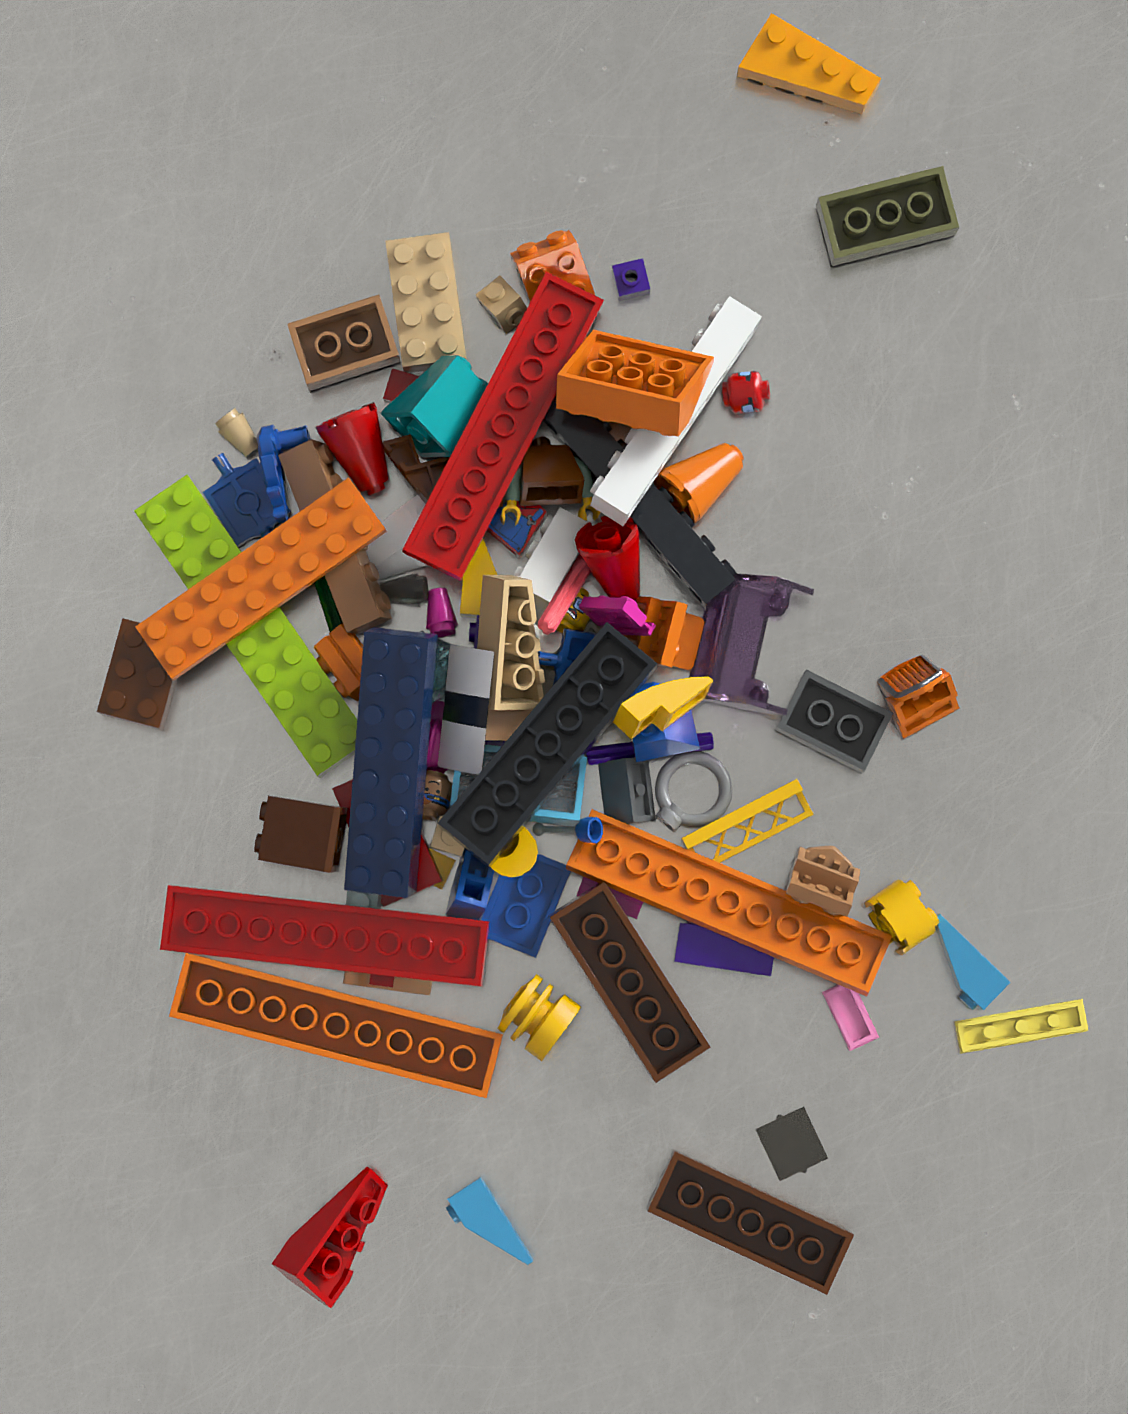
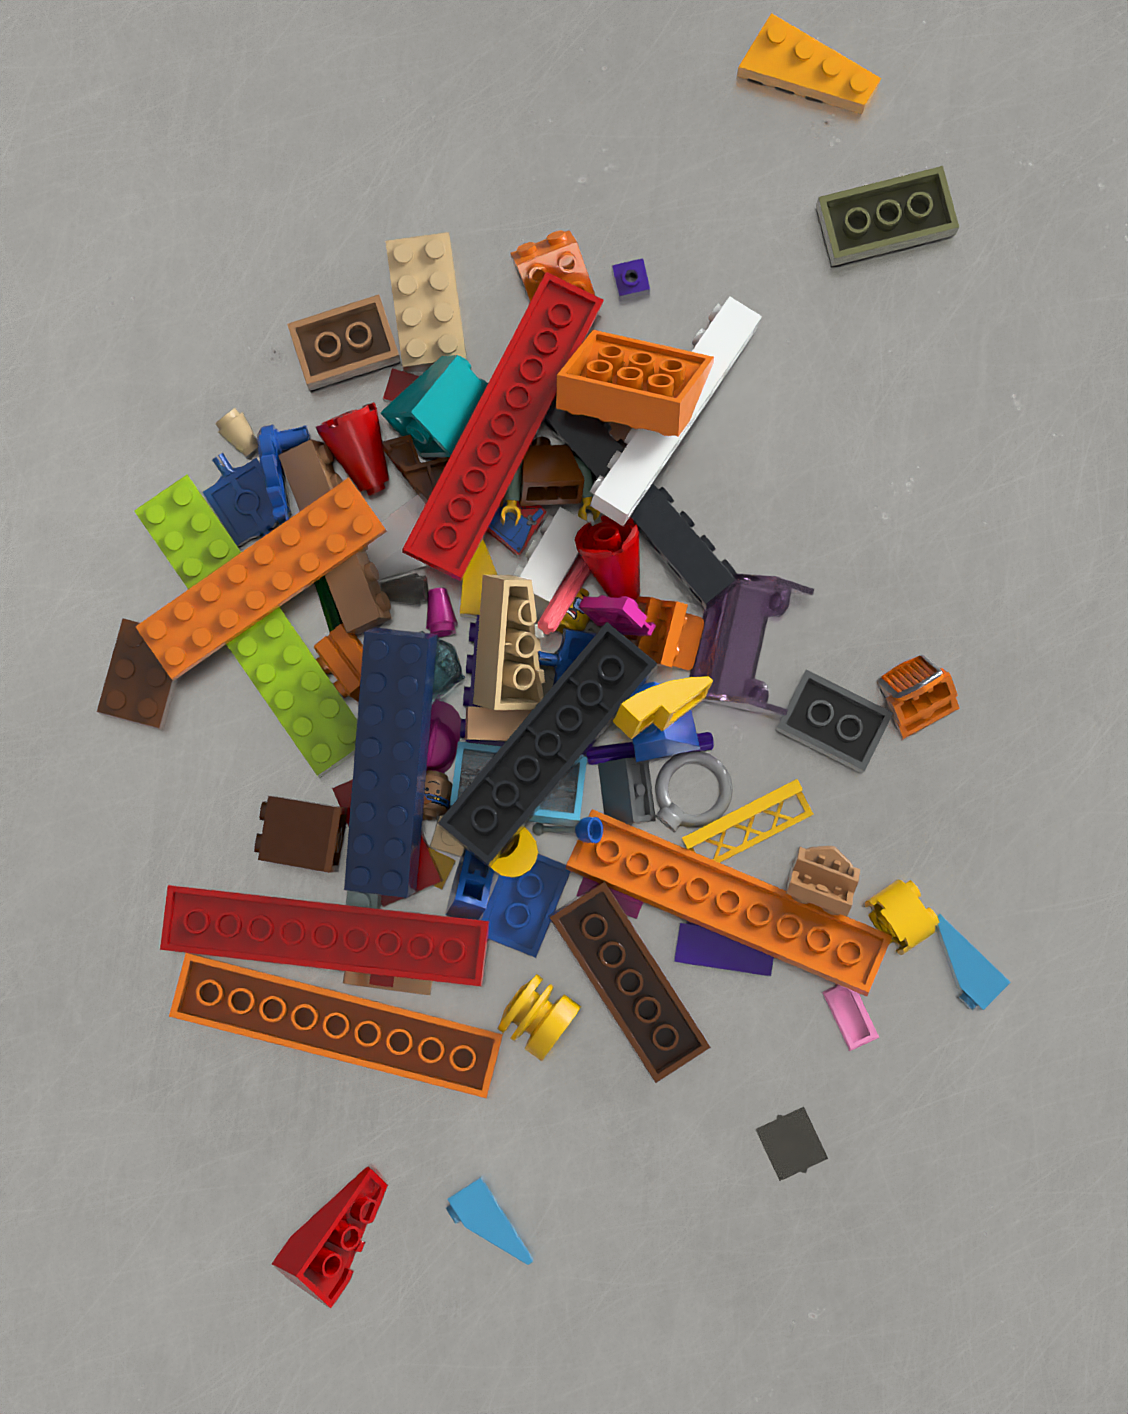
(465, 709): white sticker -> none
(502, 303): tan bracket -> none
(700, 479): orange cone -> none
(745, 392): red head -> none
(750, 1222): reddish brown brick -> none
(1021, 1026): light yellow tile -> none

